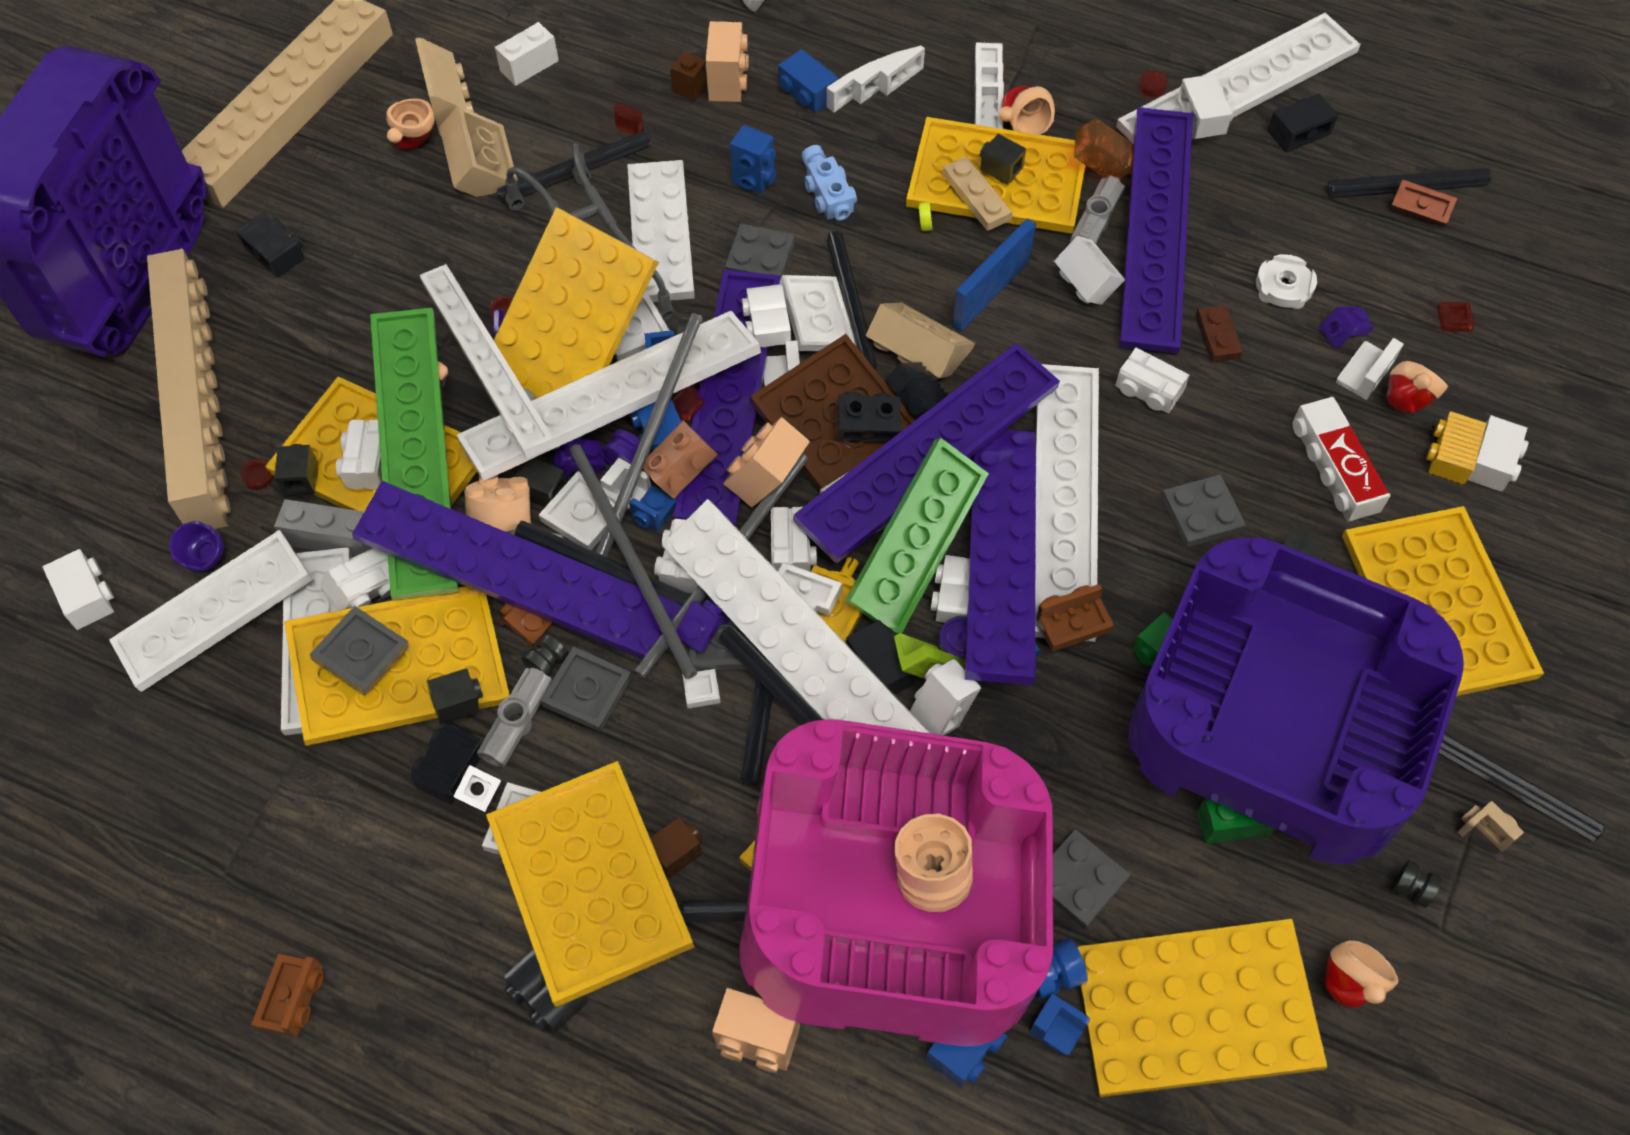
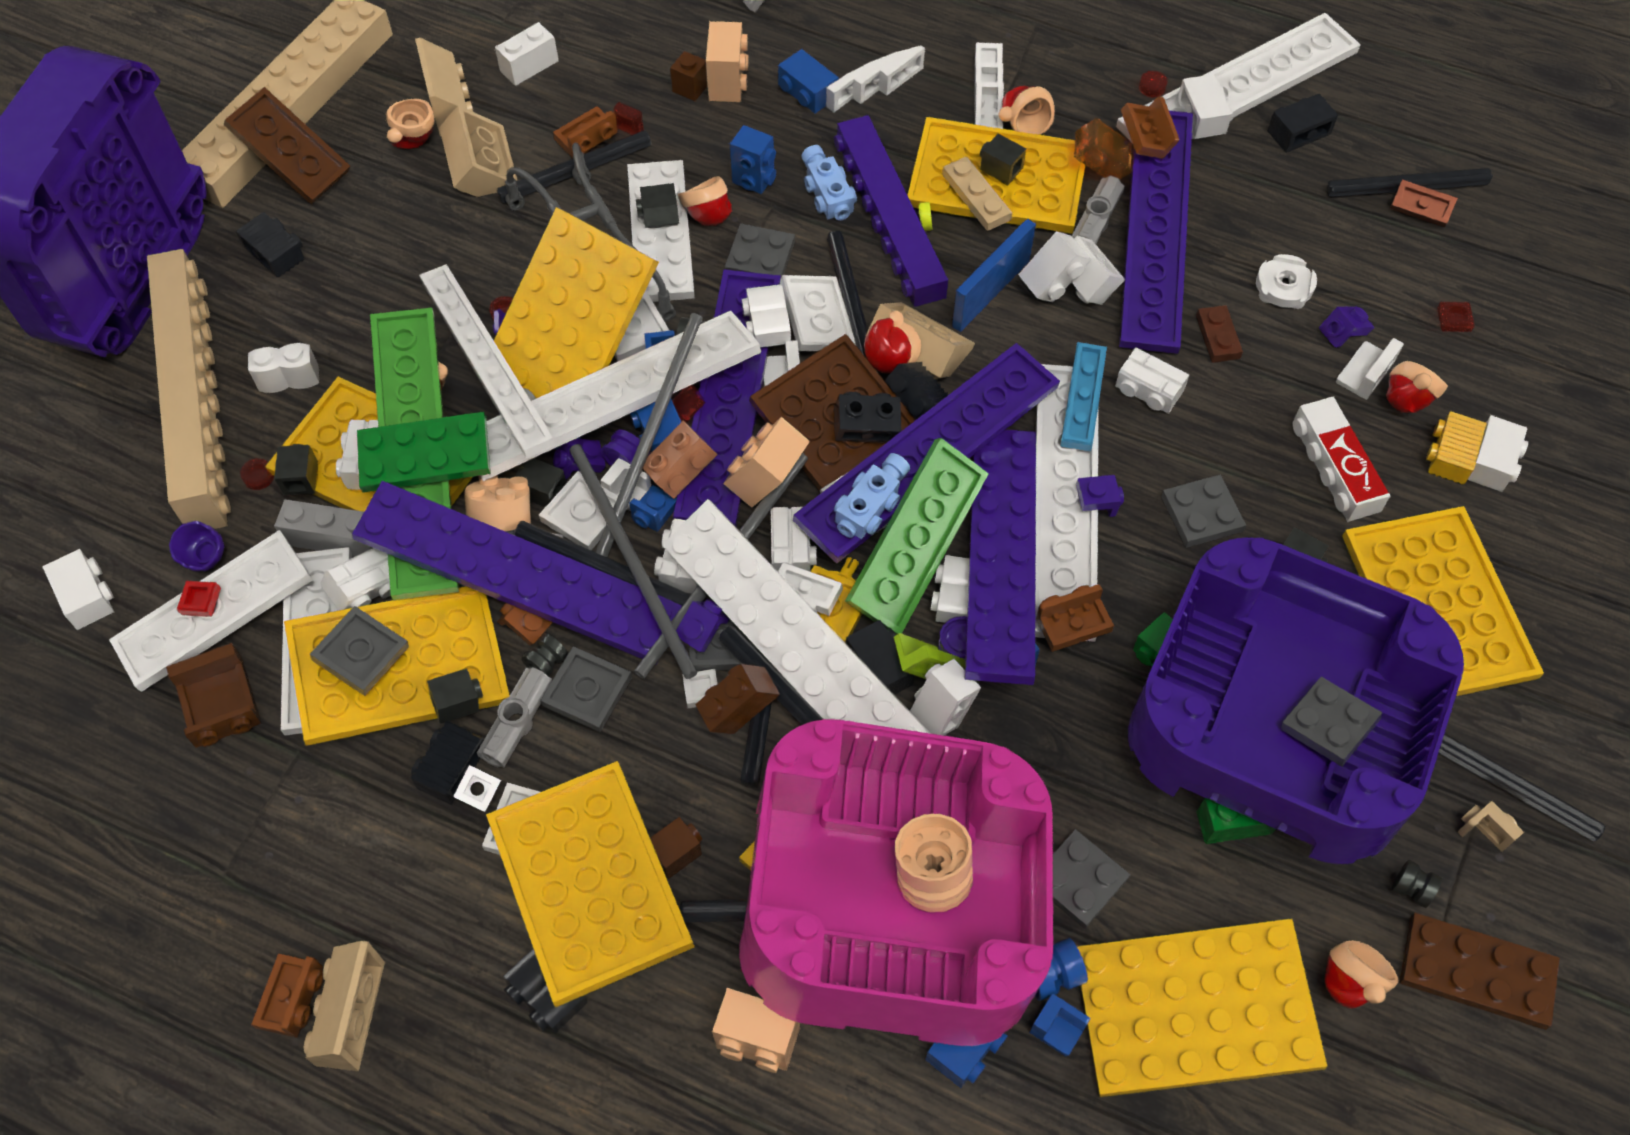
(198, 598): none -> red tile
(214, 695): none -> reddish brown panel
(283, 367): none -> white brick
(287, 145): none -> reddish brown plate
(345, 1007): none -> tan slope
(423, 451): none -> green plate
(586, 130): none -> dark orange bracket
(658, 205): none -> pearl dark grey brick
(707, 202): none -> piece
(737, 698): none -> reddish brown brick
(871, 498): none -> light blue brick
(891, 212): none -> dark purple brick
(891, 343): none -> red piece
(1055, 267): none -> white brick
(1083, 396): none -> dark azure tile
(1100, 494): none -> dark purple bracket
(1150, 128): none -> dark orange bracket
(1331, 721): none -> dark grey plate
(1480, 971): none -> reddish brown plate

